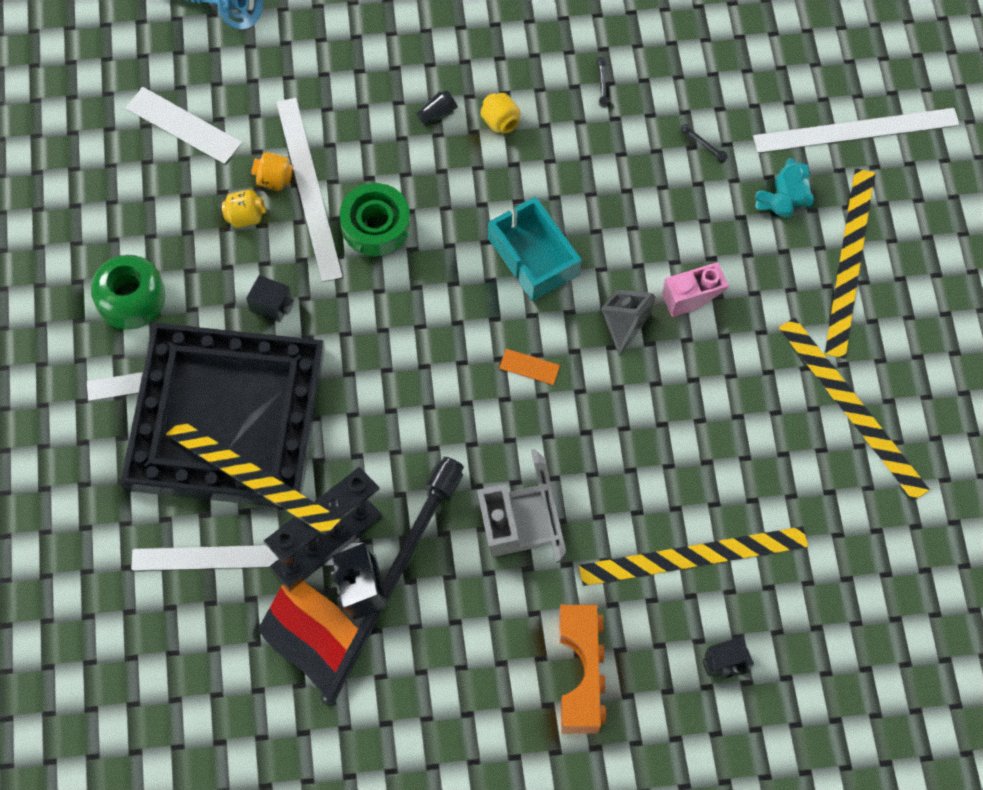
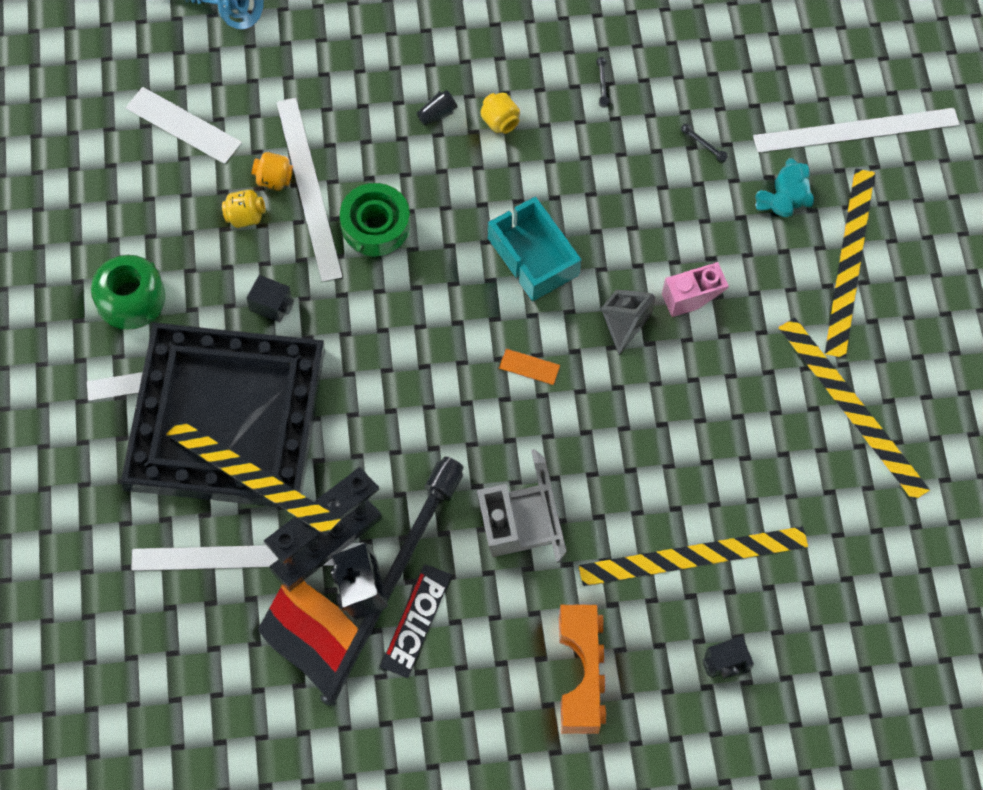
(415, 621): none -> sticker

